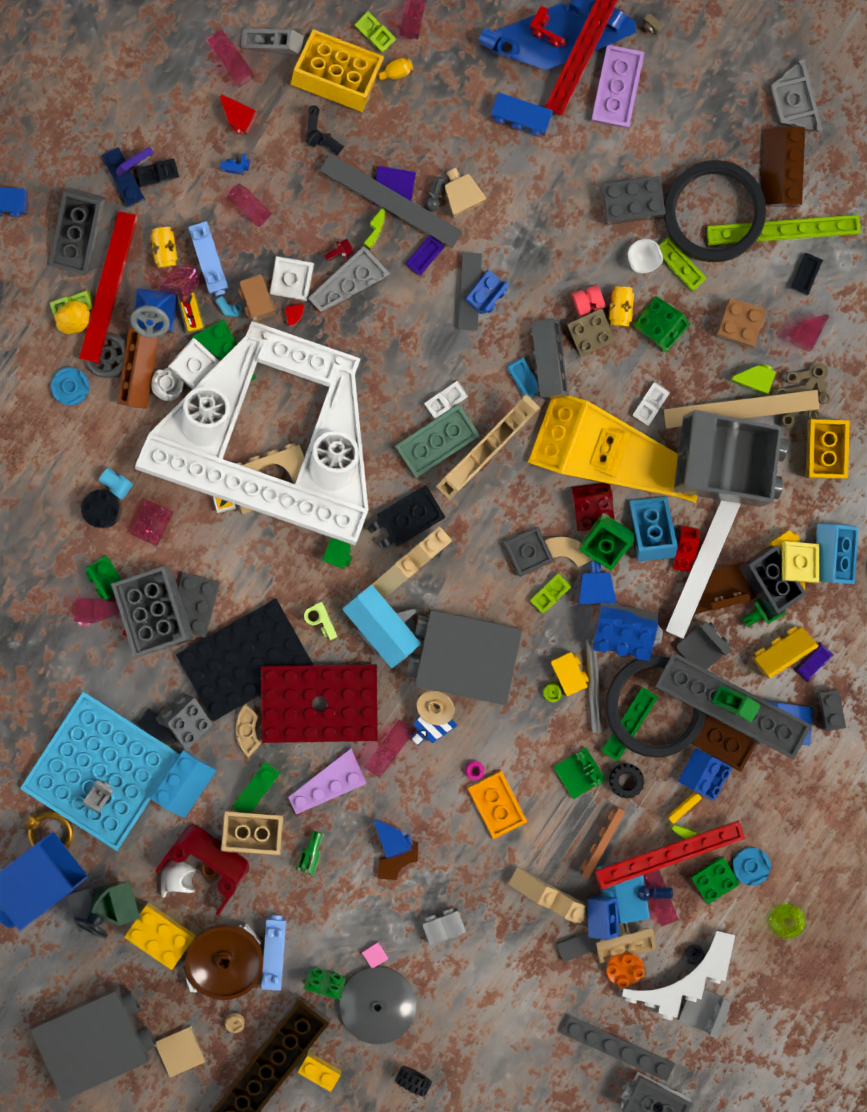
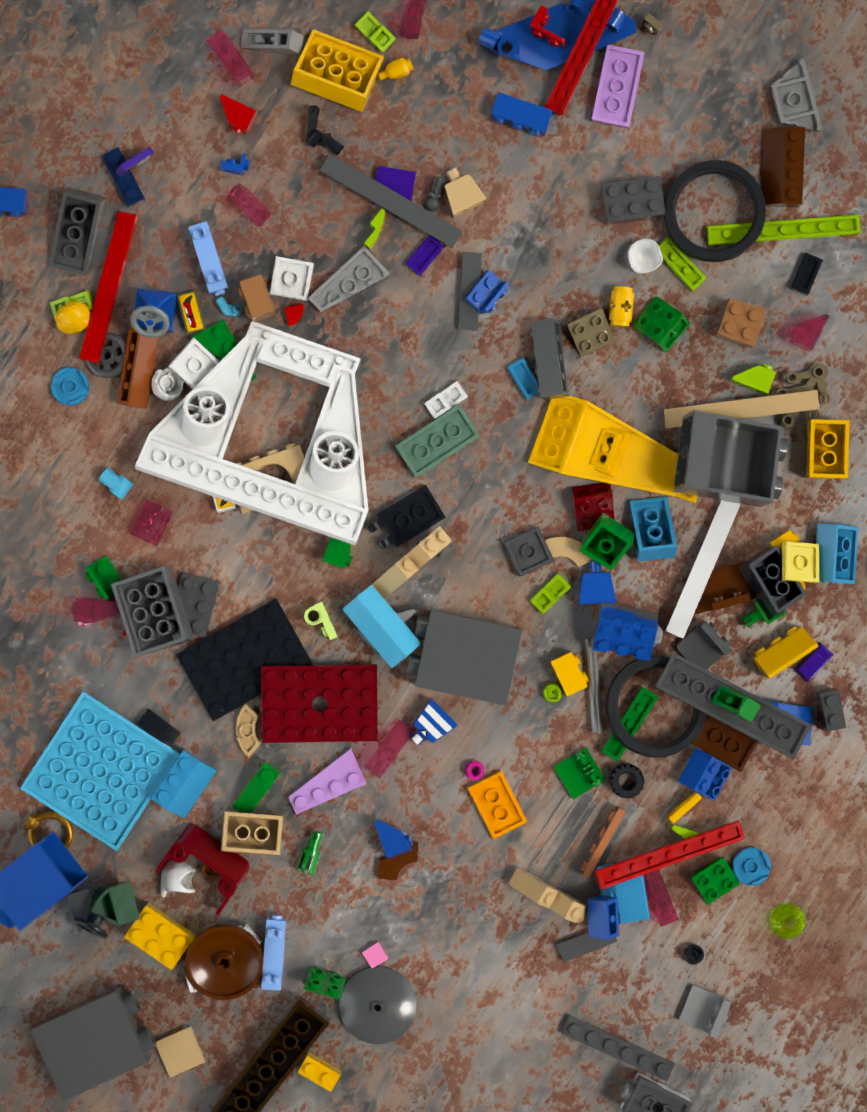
(98, 796): light grey bracket -> none
(101, 509): black brick -> none
(157, 173): black slope -> none
(164, 256): yellow piece -> none
(181, 281): clear pink bracket -> none
(185, 719): dark grey bracket -> none
(234, 1023): tan tile -> none
(342, 248): dark red piece -> none
(413, 1081): black tyre -> none
(431, 712): tan dish -> none
(443, 926): light grey brick -> none
(488, 447): tan arch -> none
(588, 300): coral wheel -> none
(625, 969): orange dish -> none
(633, 943): tan plate -> none
(645, 893): dark blue axle -> none
(651, 403): white slope -> none
(669, 998): white arch -> none
(687, 548): red bracket -> none

